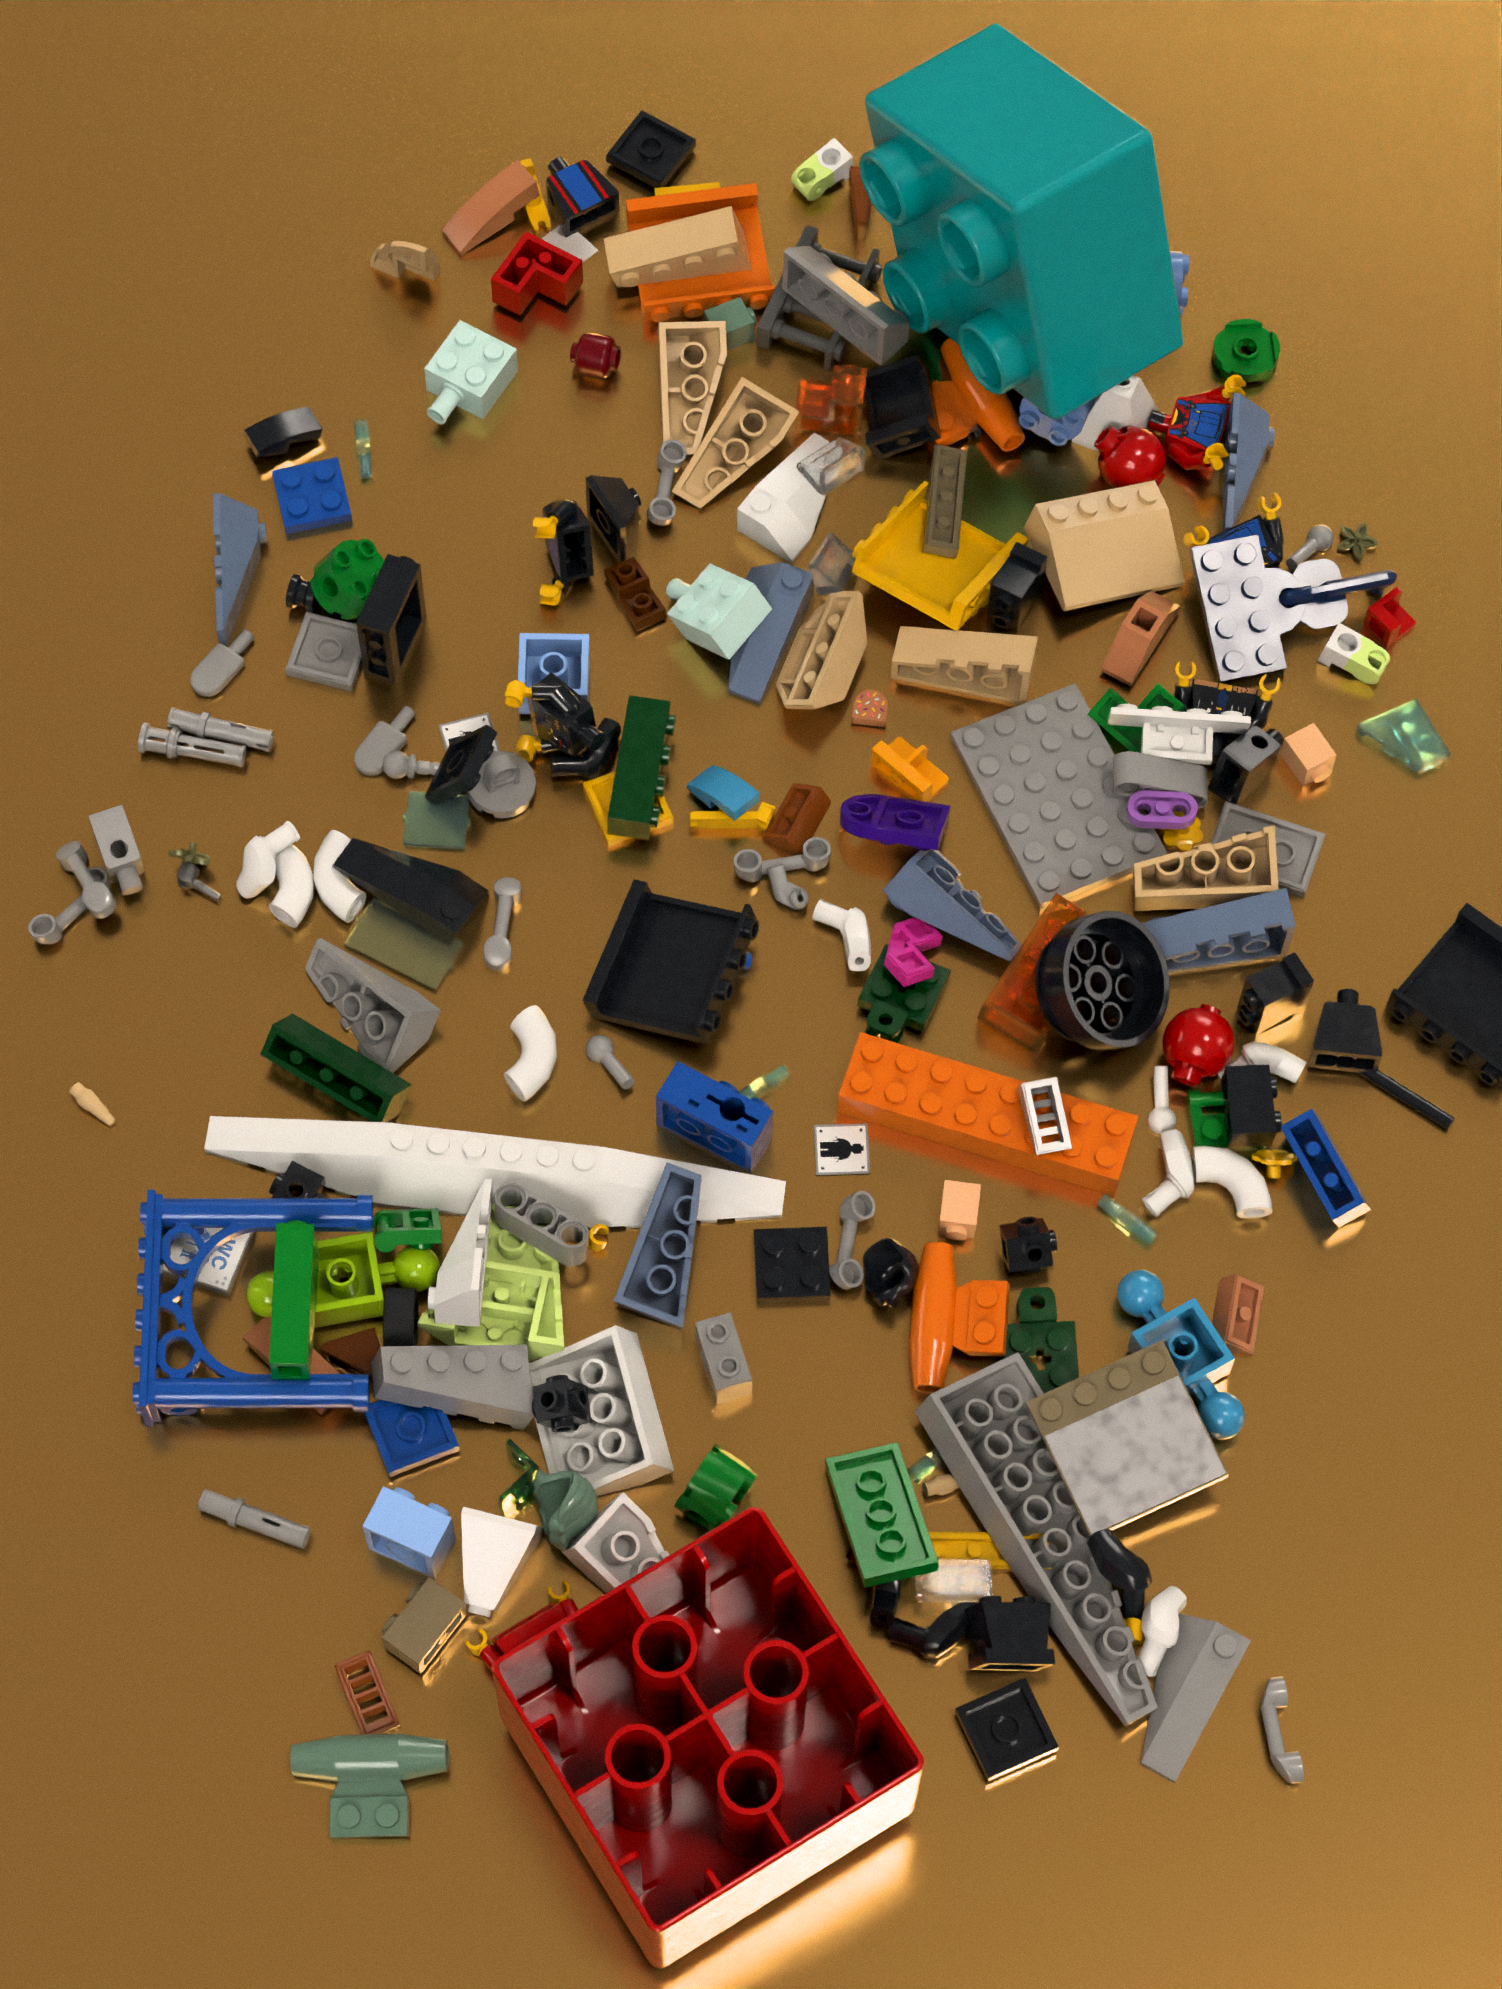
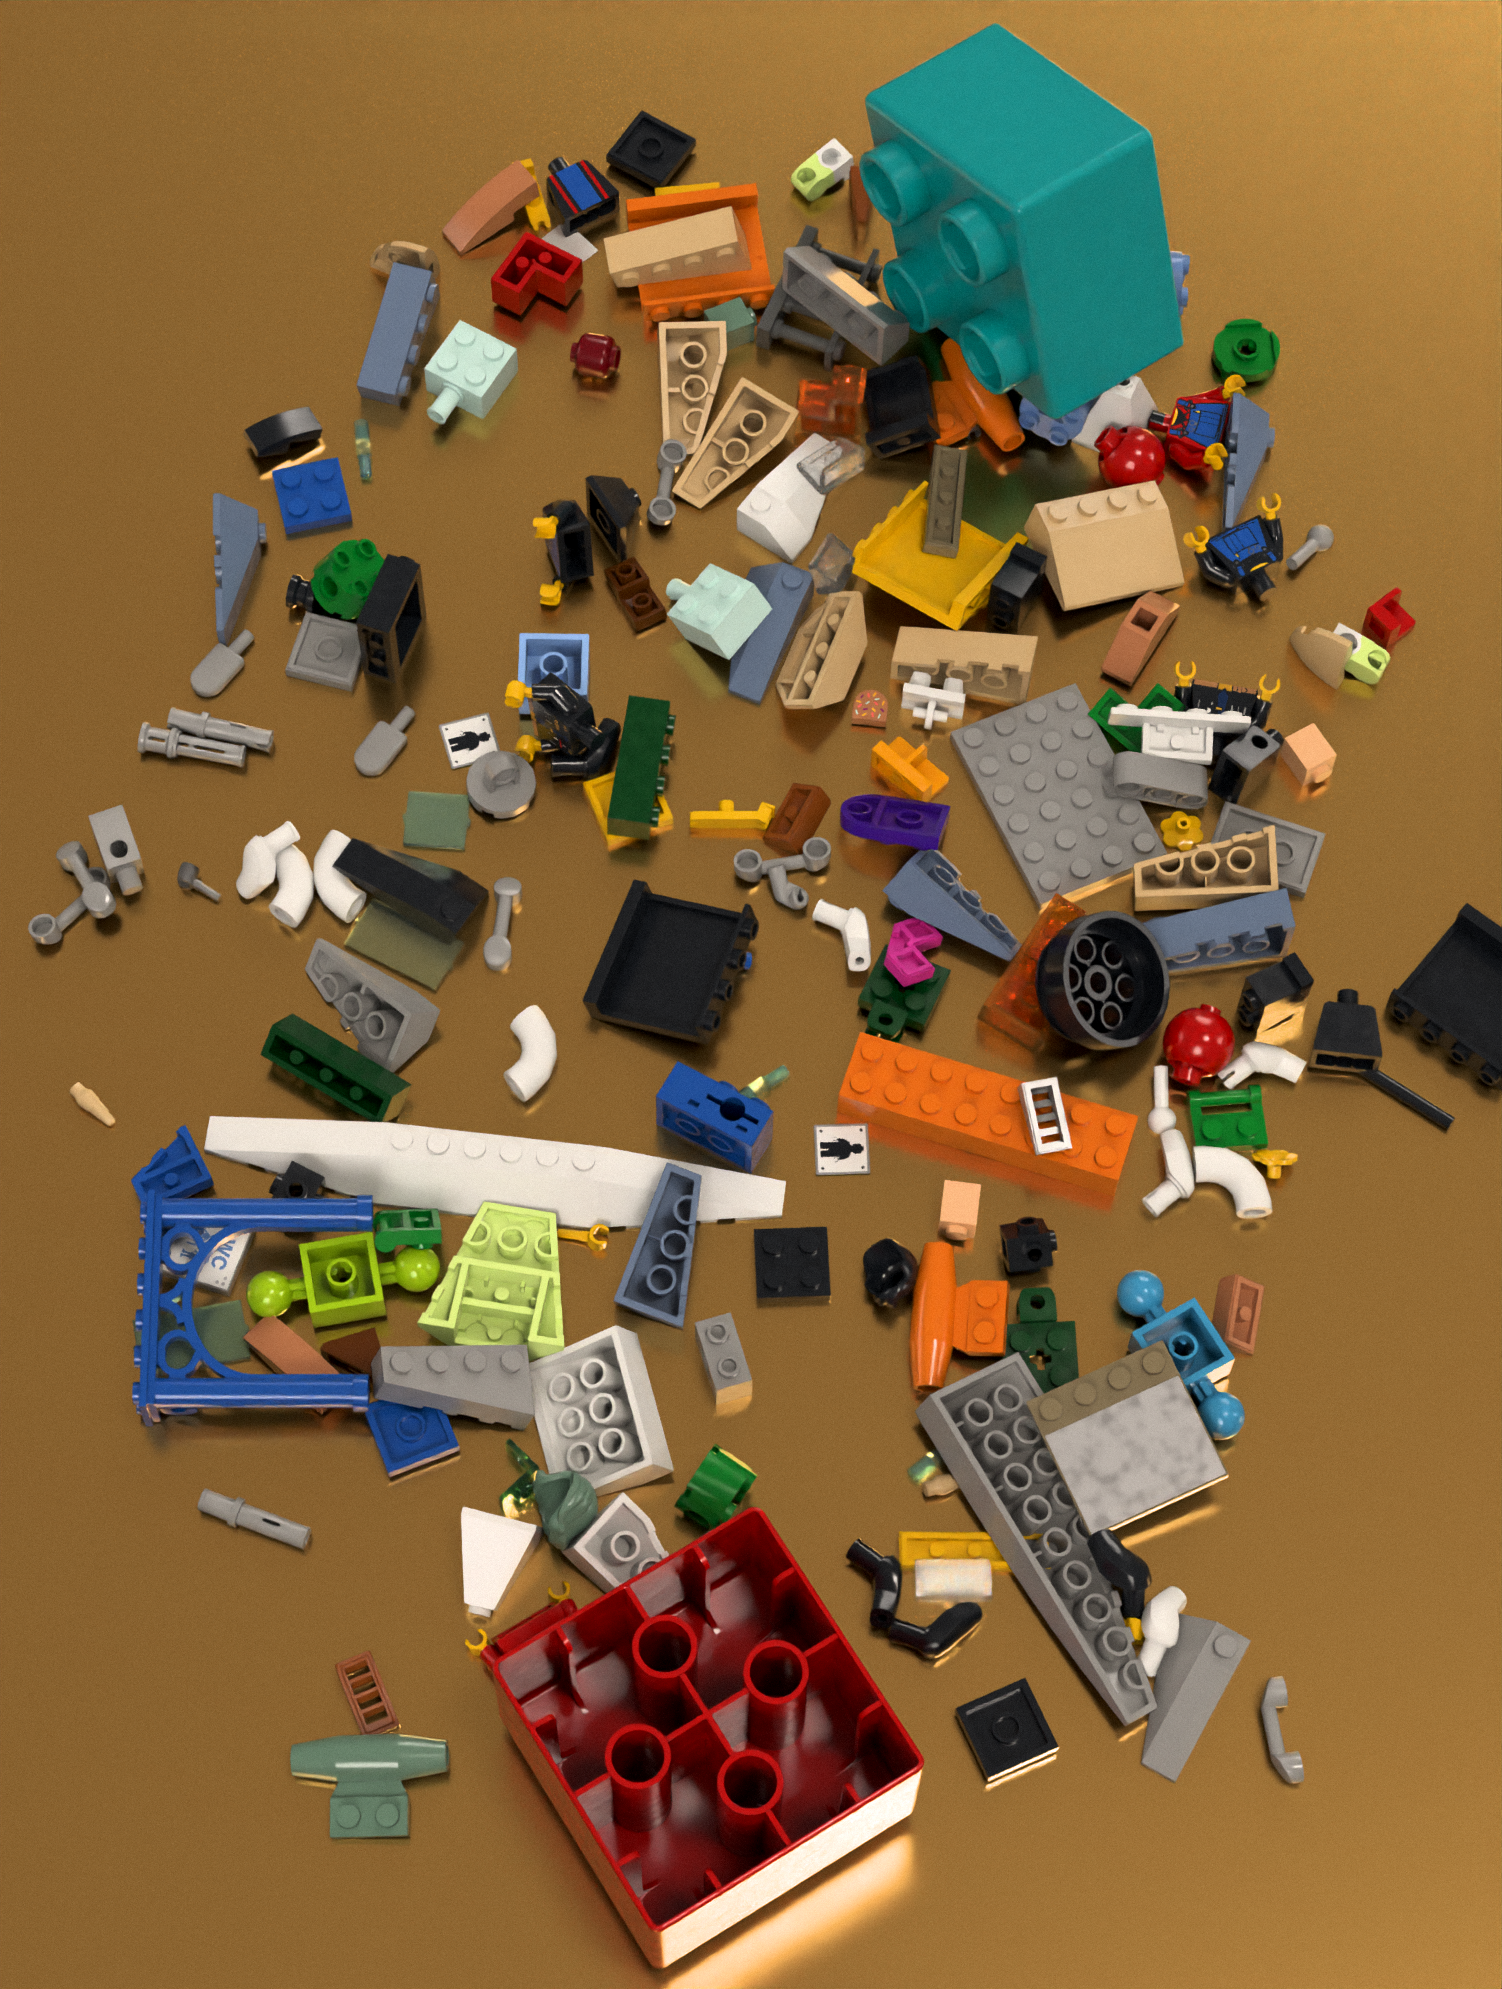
(174, 1170): none -> blue wing
(191, 856): olive plant -> none
(219, 1329): none -> clear light blue piece
(293, 1300): green slope -> none
(398, 334): none -> sand blue wedge
(398, 764): light grey bar -> none
(400, 1317): black tyre -> none
(409, 1531): light blue brick -> none
(423, 1624): dark tan brick -> none
(461, 765): black plate -> none
(462, 1274): white wedge -> none
(534, 1210): light grey beam -> none
(561, 1404): black brick -> none
(601, 1050): light grey bar -> none
(724, 790): dark azure slope -> none
(855, 1208): light grey bar -> none
(881, 1515): green plate -> none
(932, 702): none -> white hips
(1009, 1634): black hips -> none
(1129, 1220): clear light blue pin -> none
(1161, 808): medium lavender plate -> none
(1250, 1106): black brick -> none
(1254, 605): plate -> none
(1323, 653): none -> tan brick
(1325, 1168): blue brick -> none
(1357, 541): olive plant -> none
(1407, 735): clear light blue wing -> none

